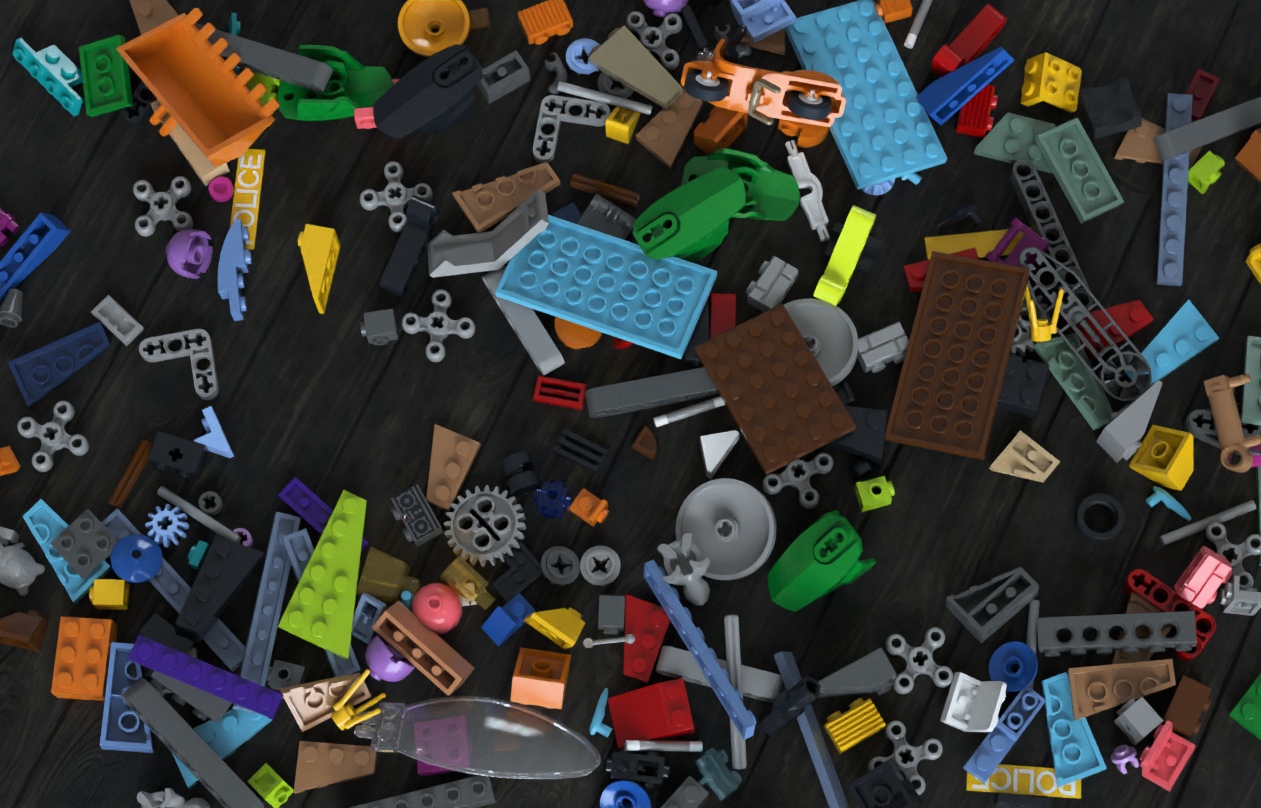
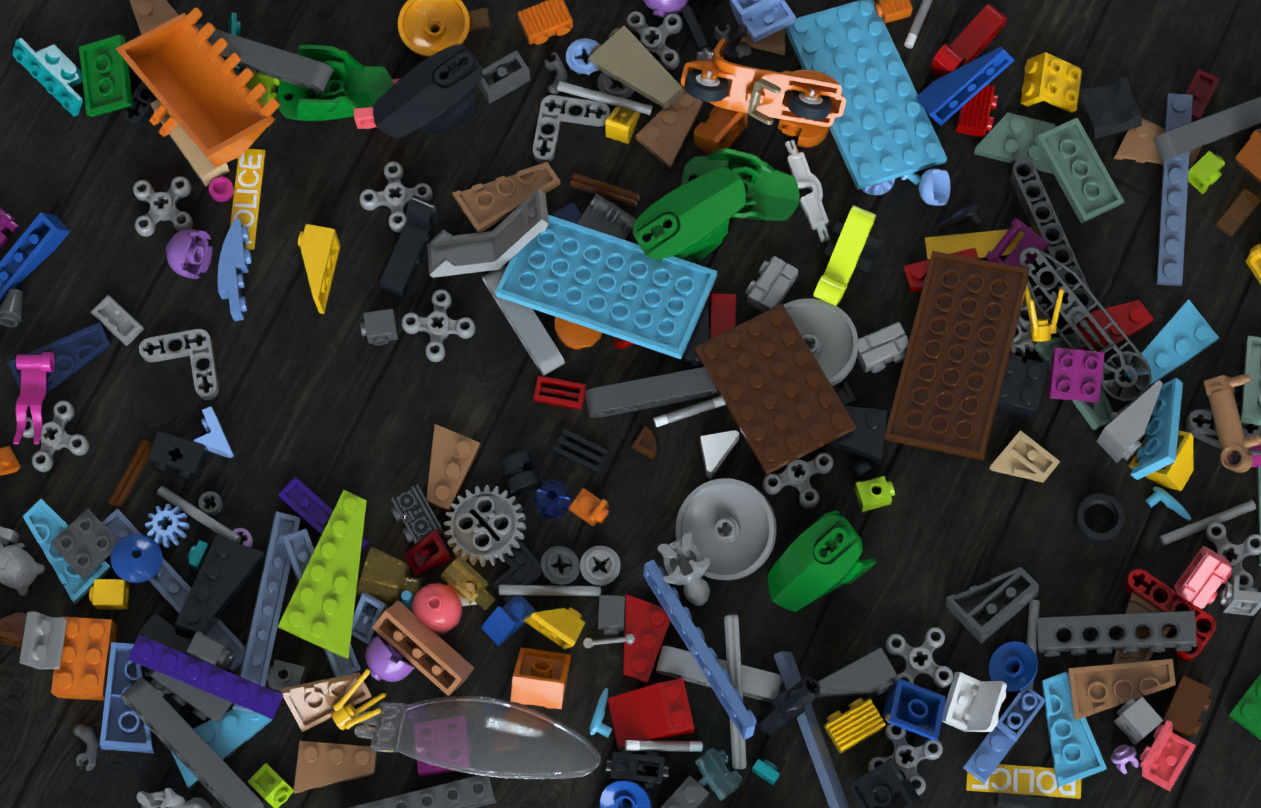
(33, 391): none -> dark pink flag
(43, 641): none -> light grey bracket
(89, 737): none -> dark grey piece
(211, 651): none -> dark grey brick
(427, 554): none -> dark red slope
(549, 590): none -> light grey bar
(766, 771): none -> teal plate
(914, 709): none -> blue slope
(935, 187): none -> light blue hair
(1076, 374): none -> magenta plate
(1161, 431): none -> medium azure wing
(1238, 212): none -> clear orange piece

